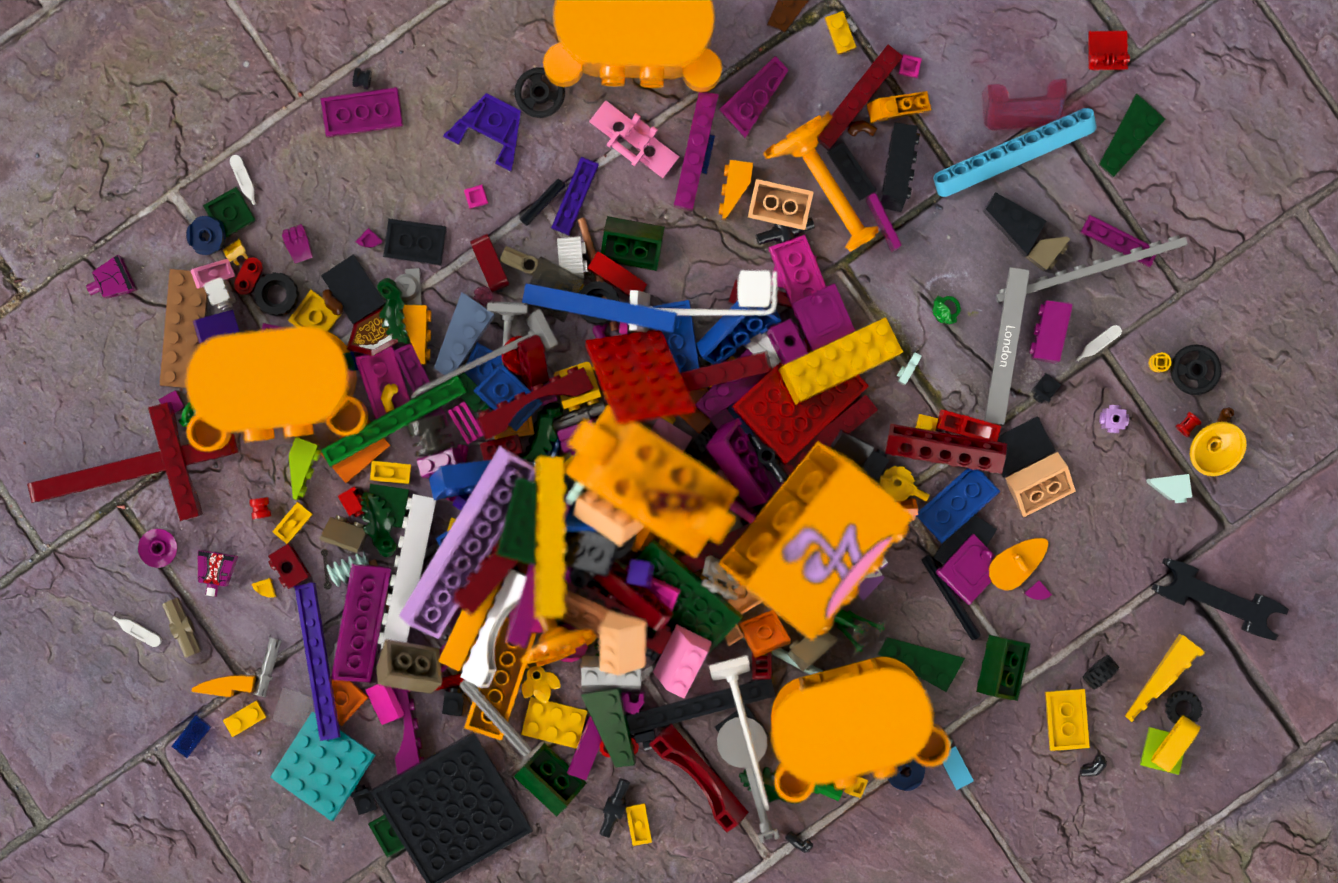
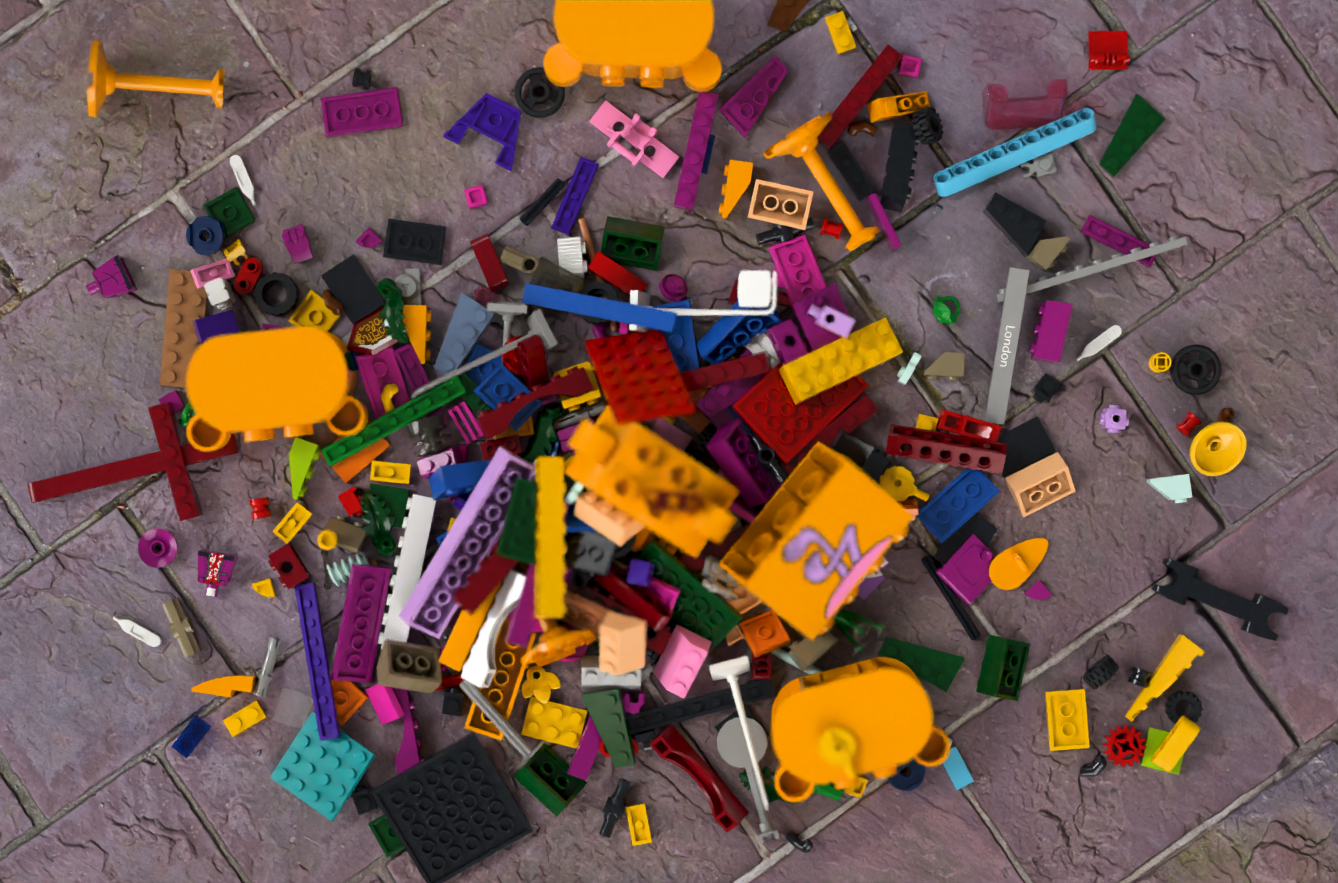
(107, 79): none -> light orange piece
(327, 539): none -> yellow plate
(673, 287): none -> magenta plate
(831, 228): none -> red bush
(837, 748): none -> yellow piece
(839, 323): none -> lavender torso
(927, 125): none -> black tyre
(947, 365): none -> dark tan slope
(1041, 166): none -> light grey plate
(1120, 752): none -> red gear
(1139, 677): none -> black wheel

